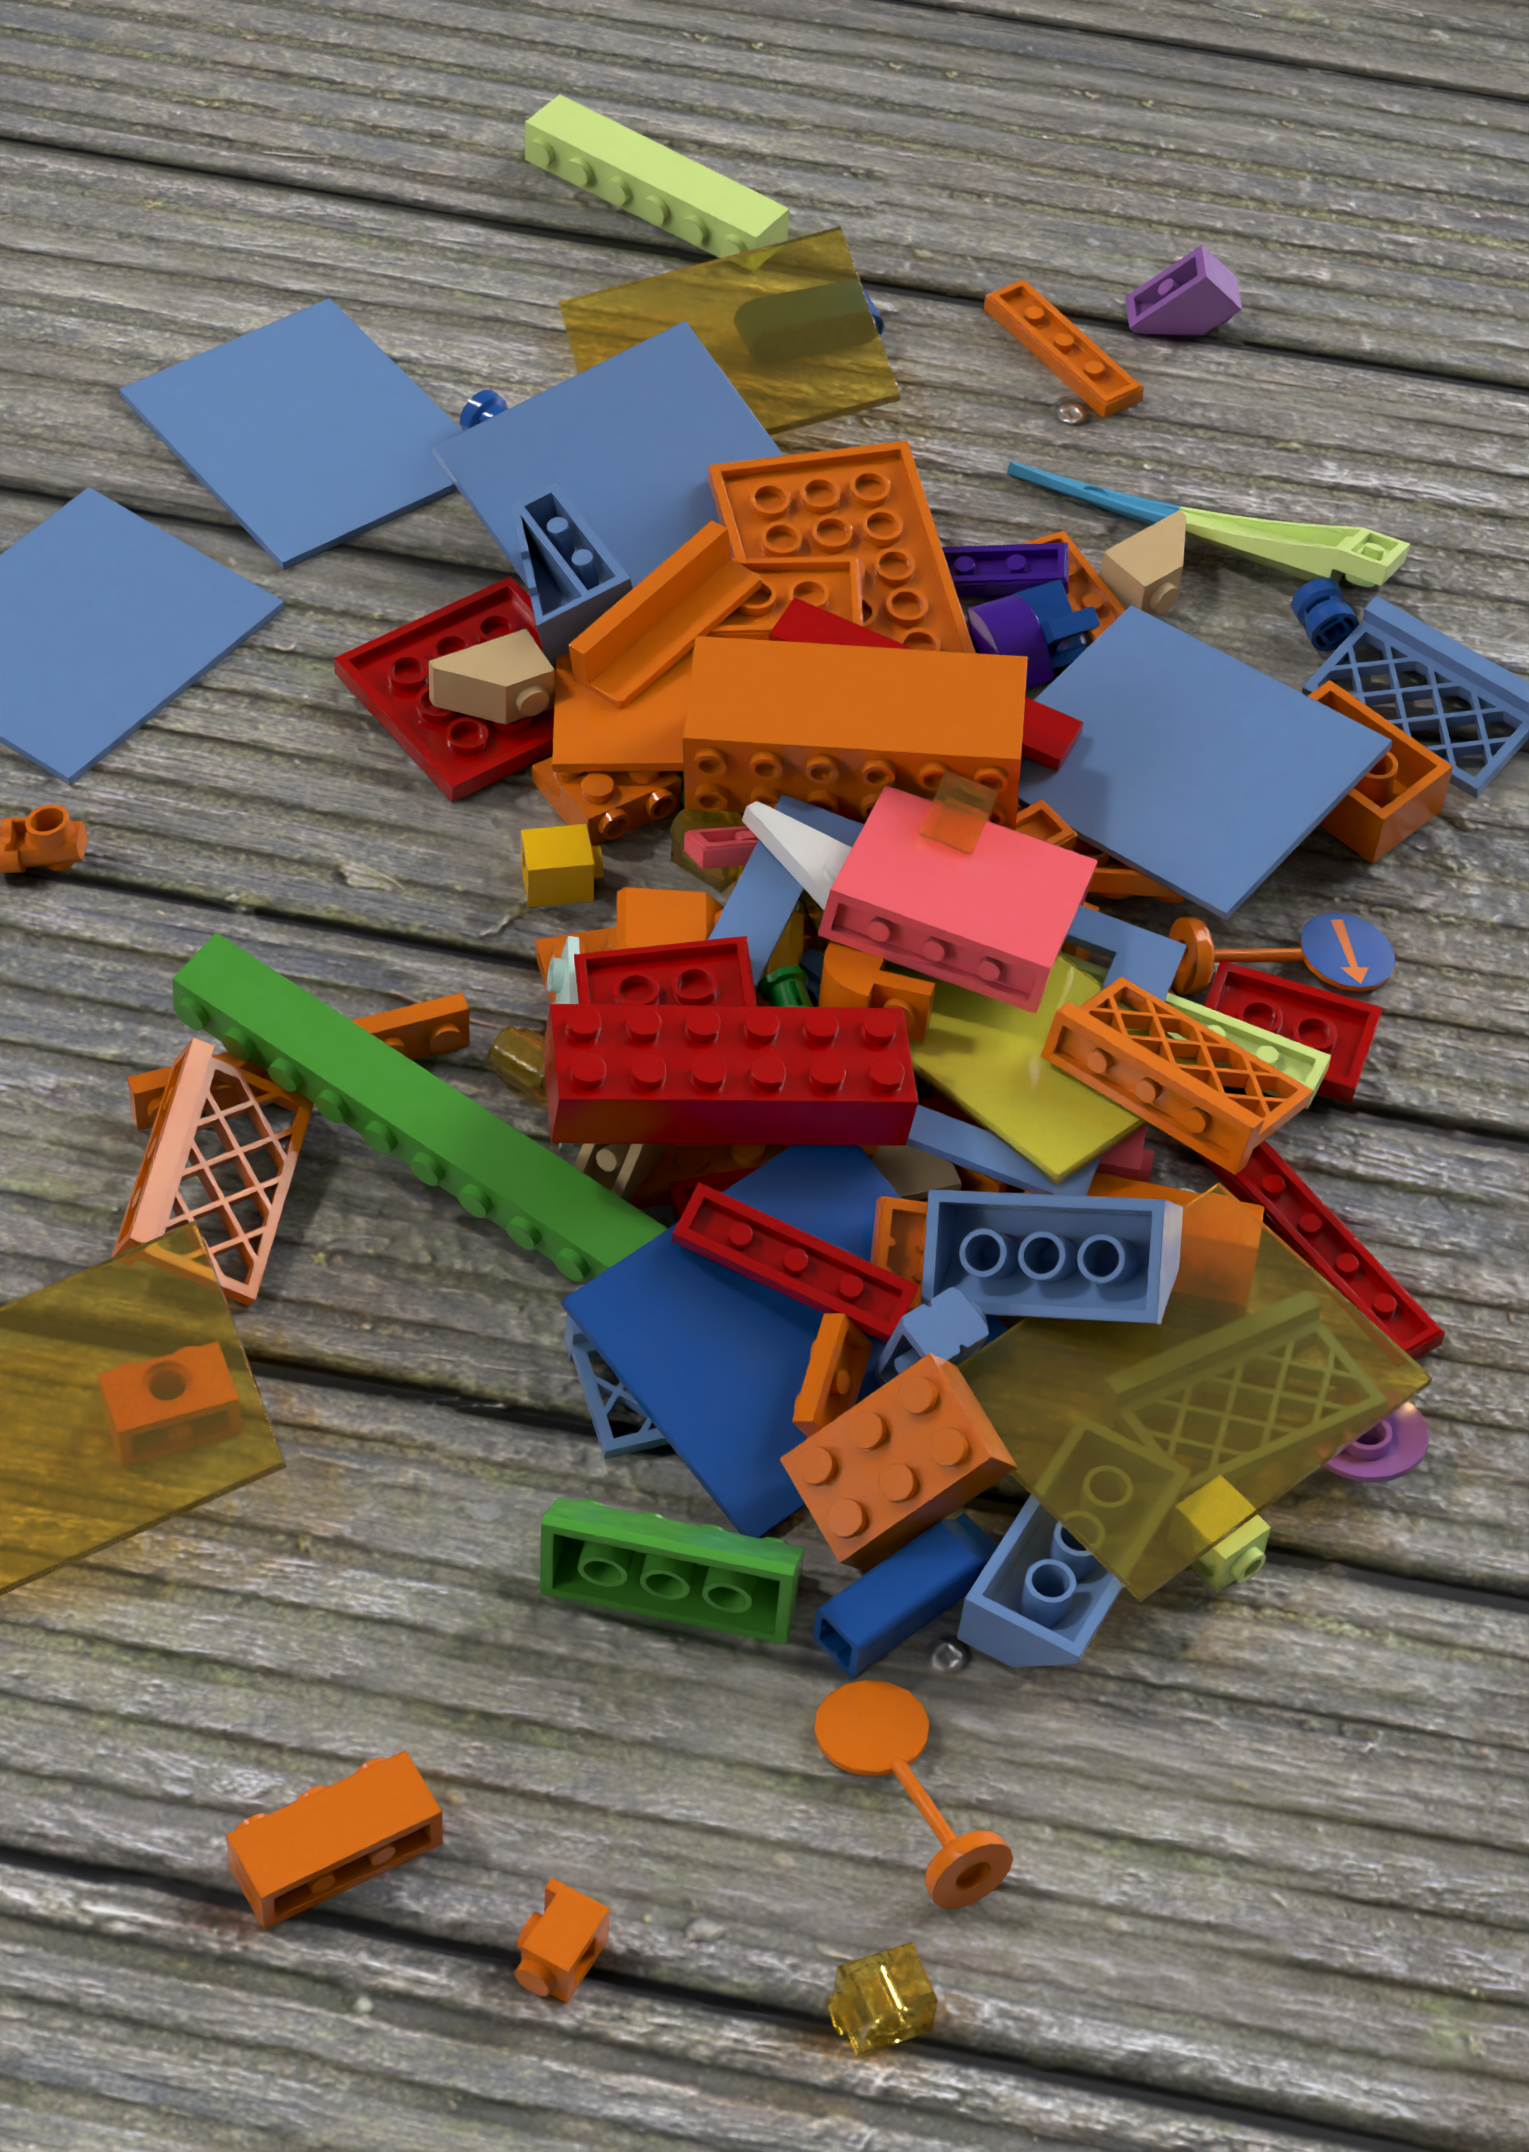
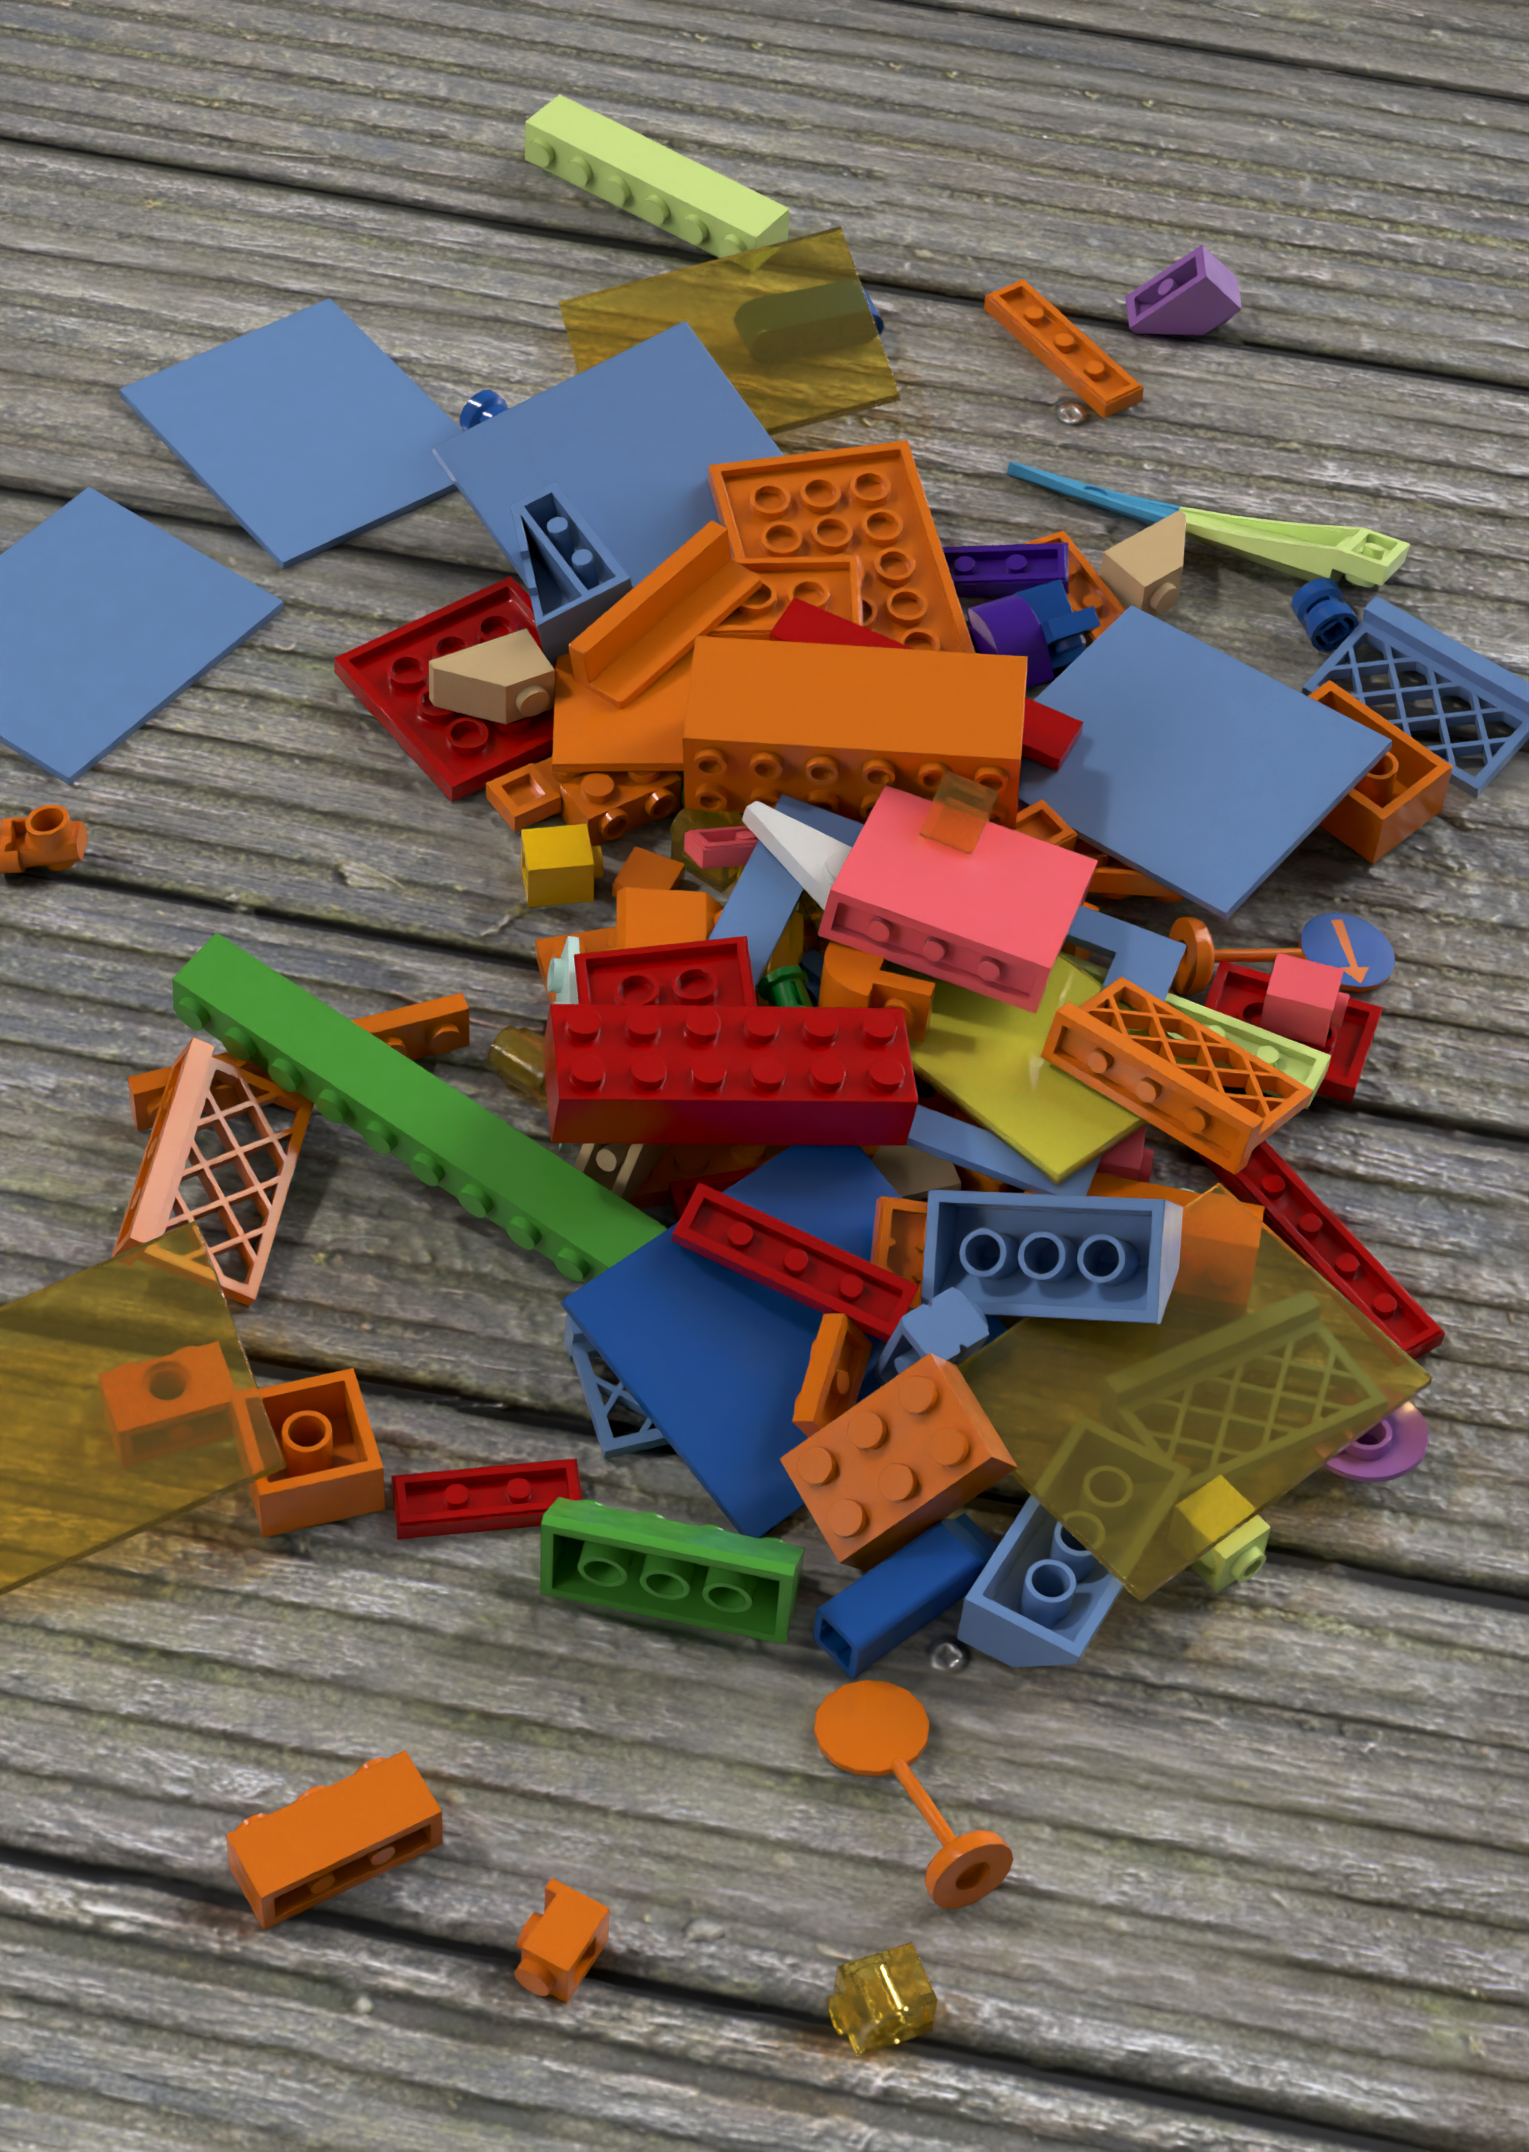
(327, 1452): none -> orange brick
(481, 1497): none -> red tile
(523, 797): none -> orange plate
(649, 870): none -> orange tile
(1303, 1000): none -> coral brick

